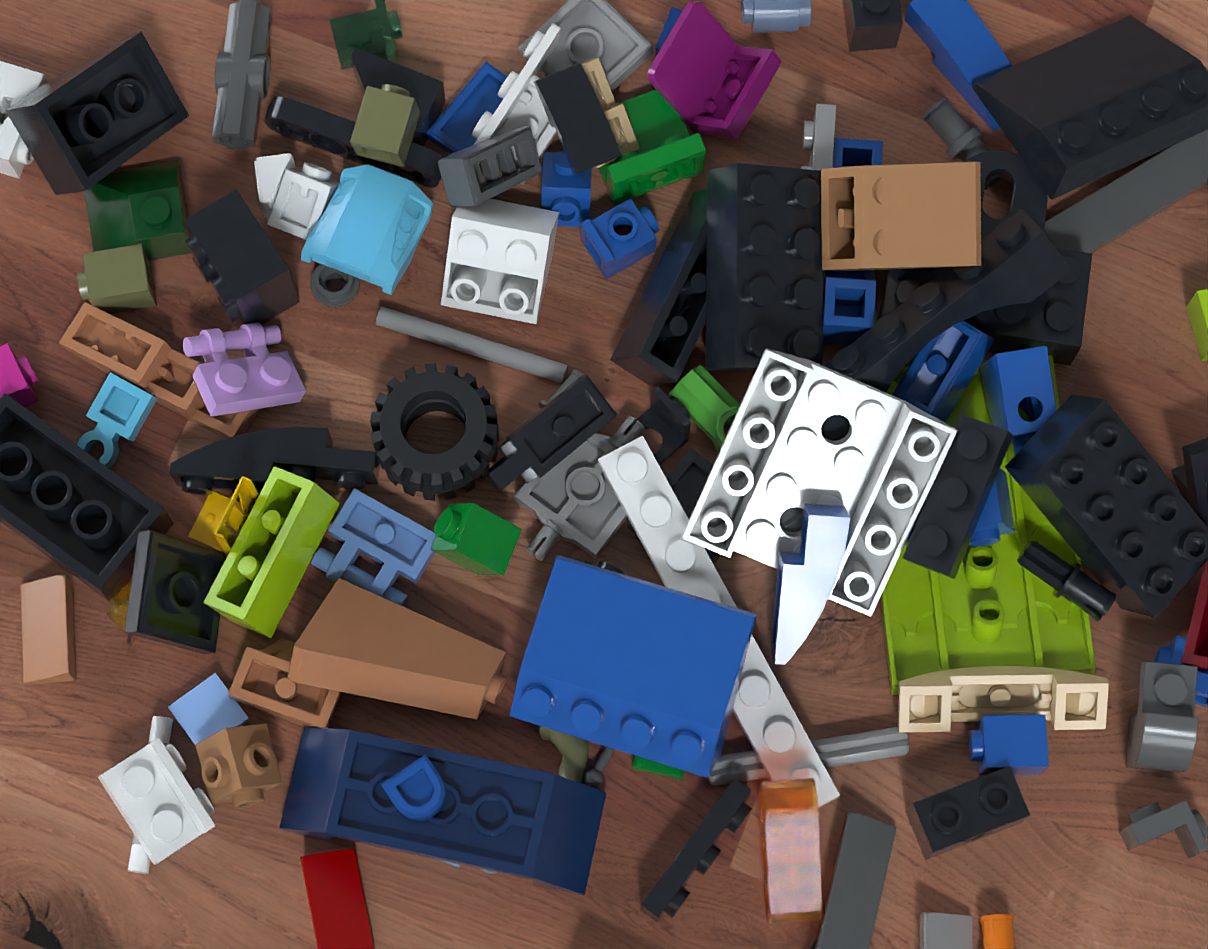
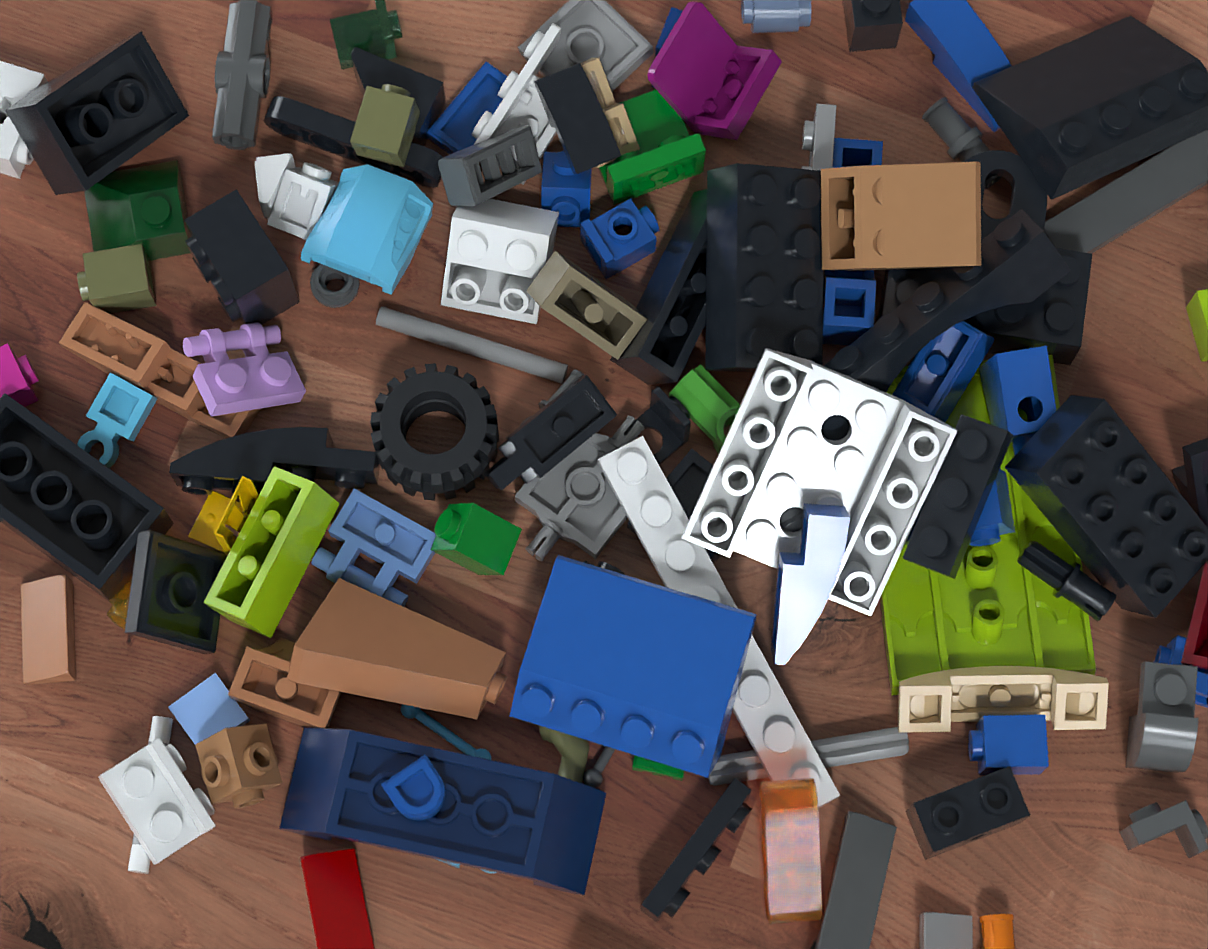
(414, 712): none -> dark azure hinge
(586, 305): none -> dark tan brick

